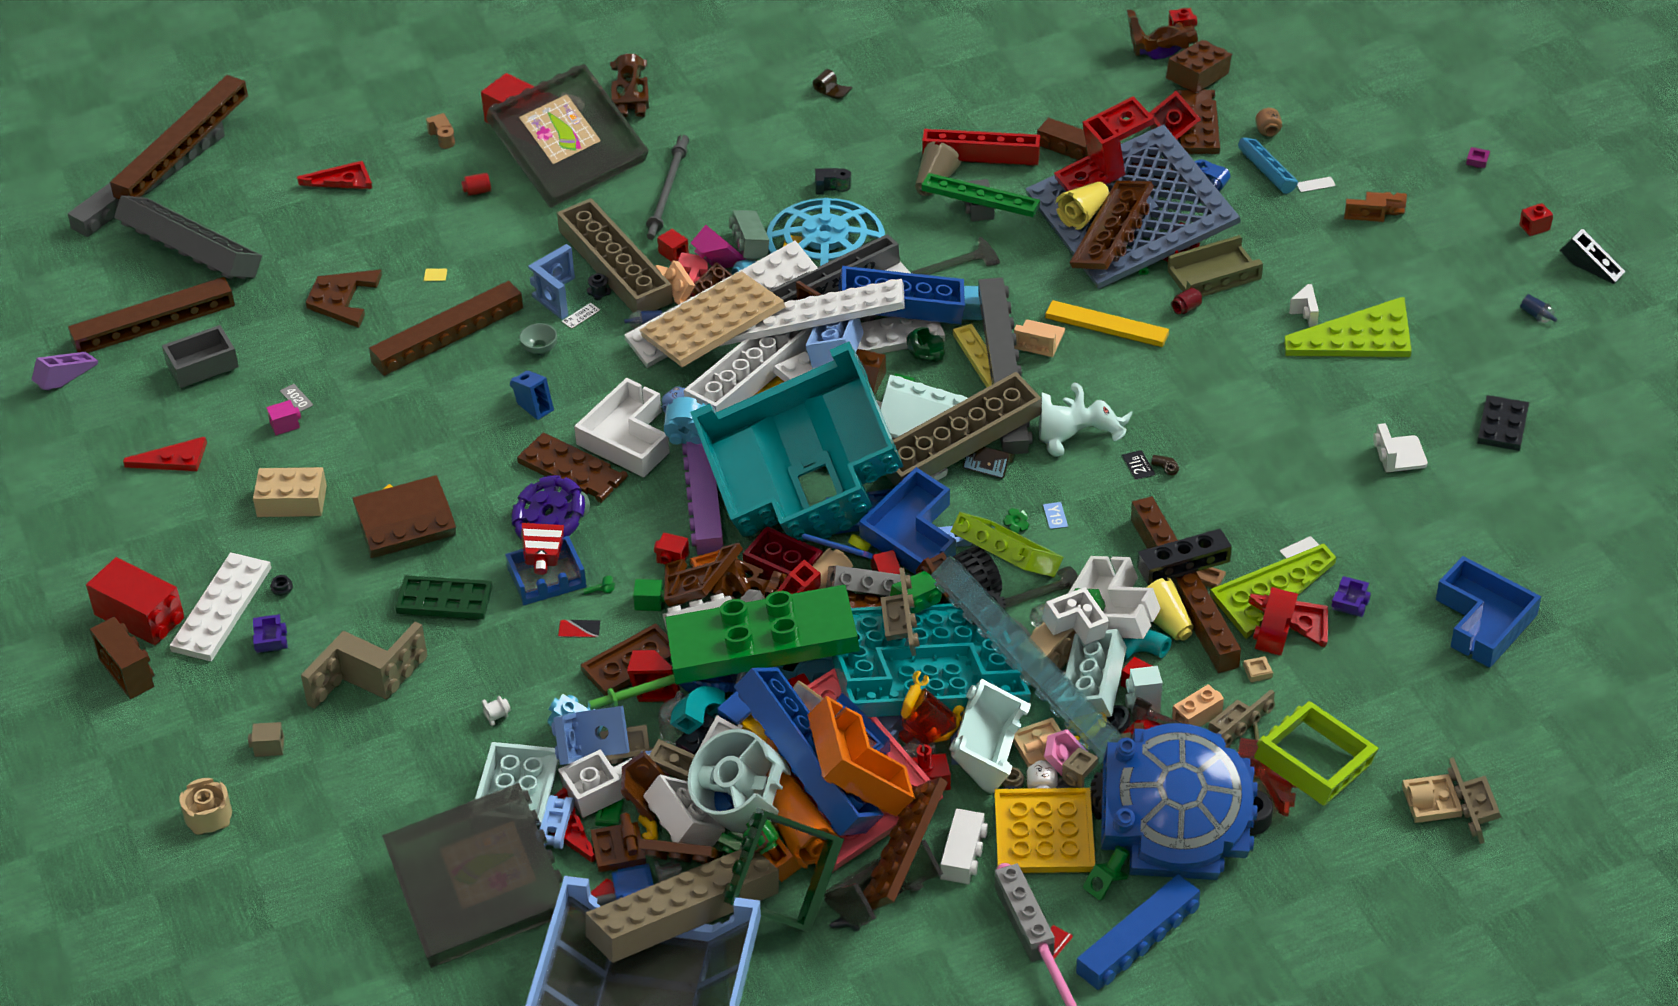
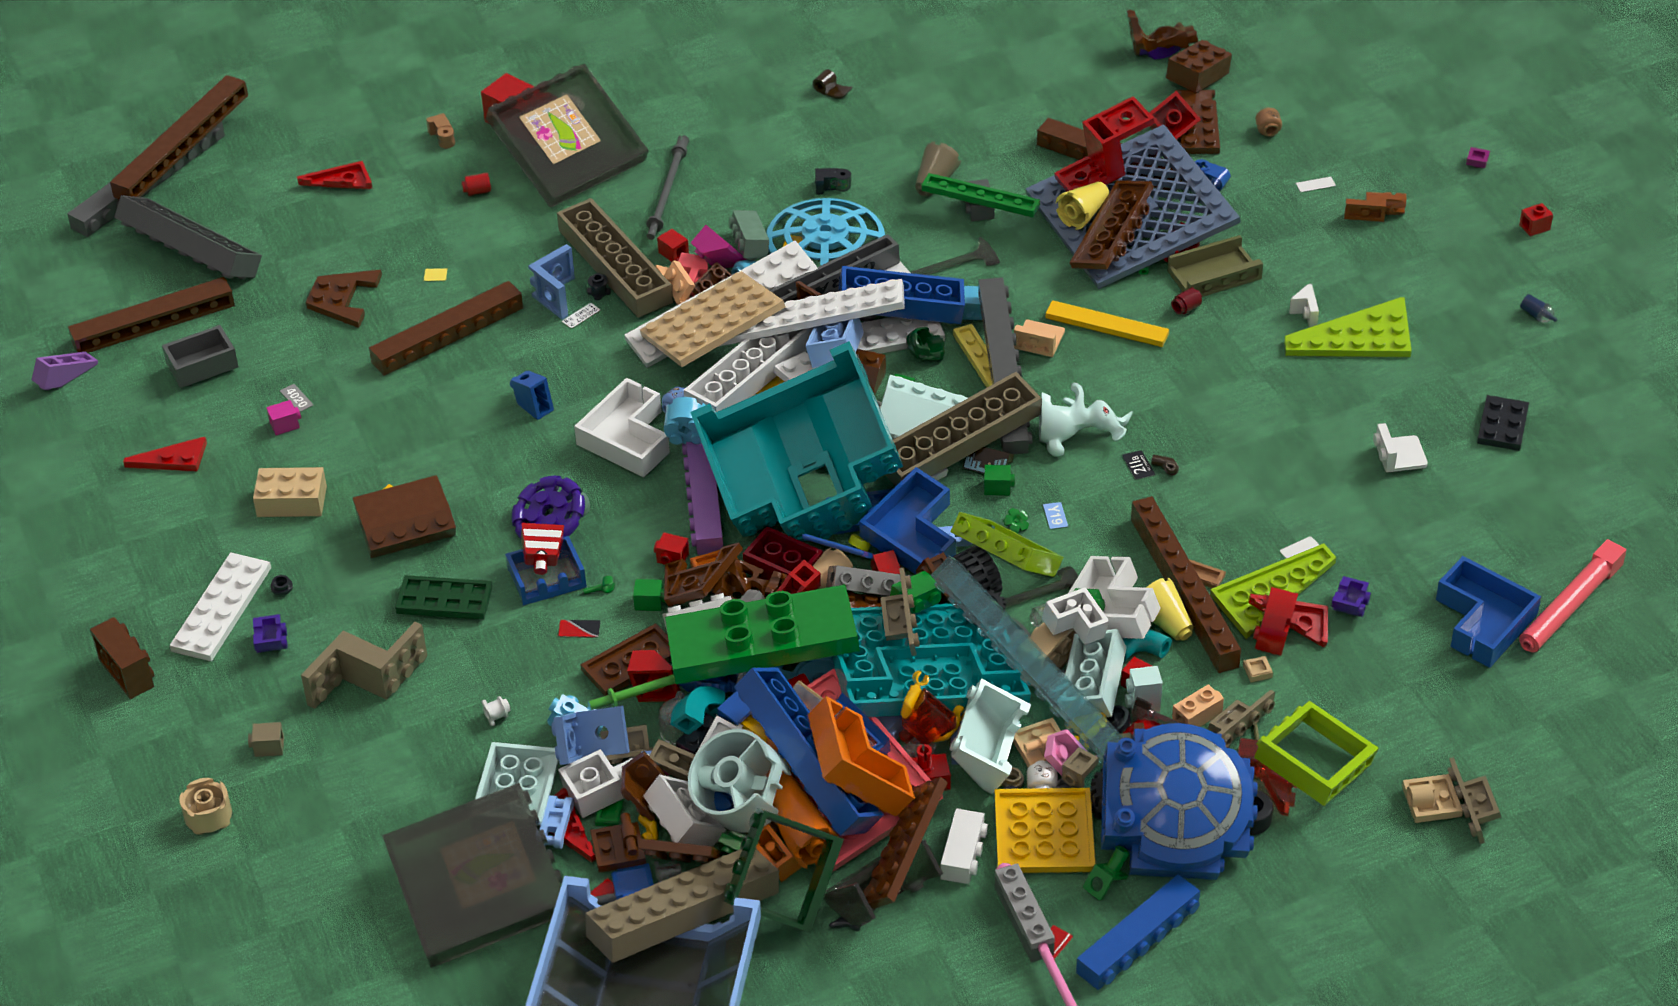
(137, 599): red brick -> none
(538, 334): sand green piece -> none
(554, 457): reddish brown hinge -> none
(630, 67): reddish brown hips -> none
(641, 317): piece -> none
(767, 838): green head -> none
(987, 146): red brick -> none
(998, 480): none -> green brick
(1182, 15): red brick -> none
(1184, 556): black brick -> none
(1267, 165): dark azure brick -> none
(1591, 257): black slope -> none
(1604, 565): none -> coral brick

